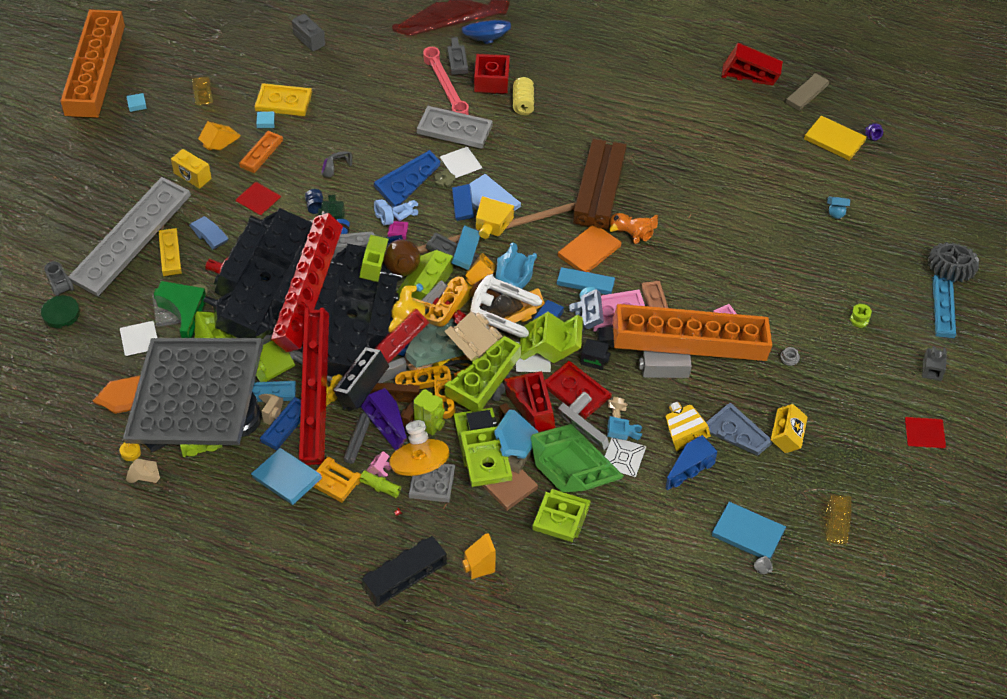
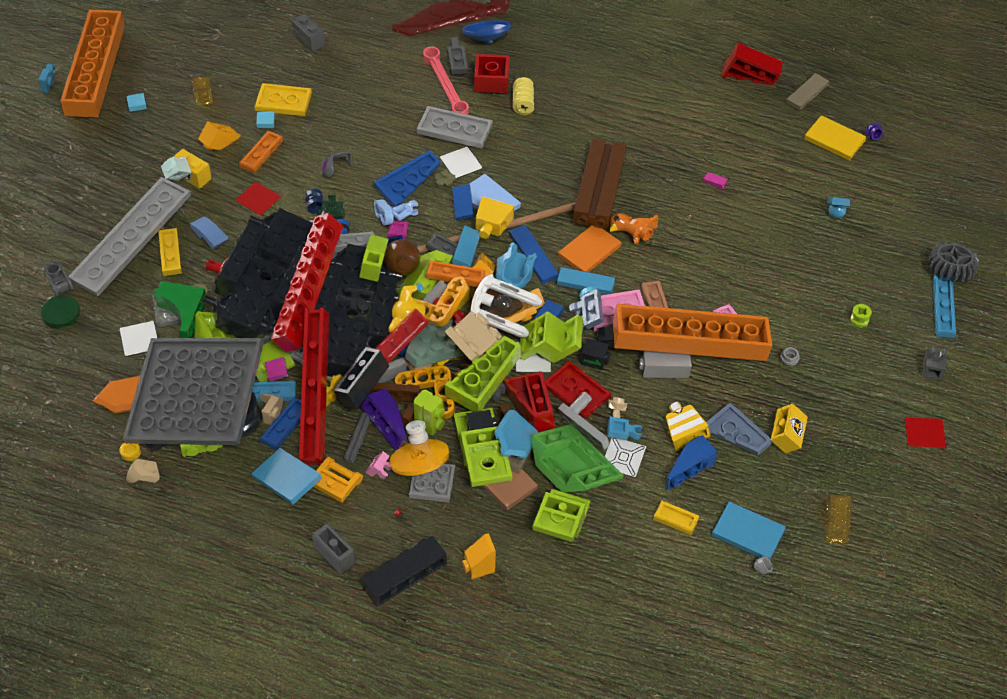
(46, 78): none -> dark azure plate
(176, 168): none -> light aqua brick
(276, 369): none -> dark pink tile
(333, 548): none -> dark grey brick
(380, 484): lime pin -> none
(447, 272): none -> orange tile
(528, 245): none -> blue tile
(676, 517): none -> yellow tile
(715, 180): none -> dark pink piece

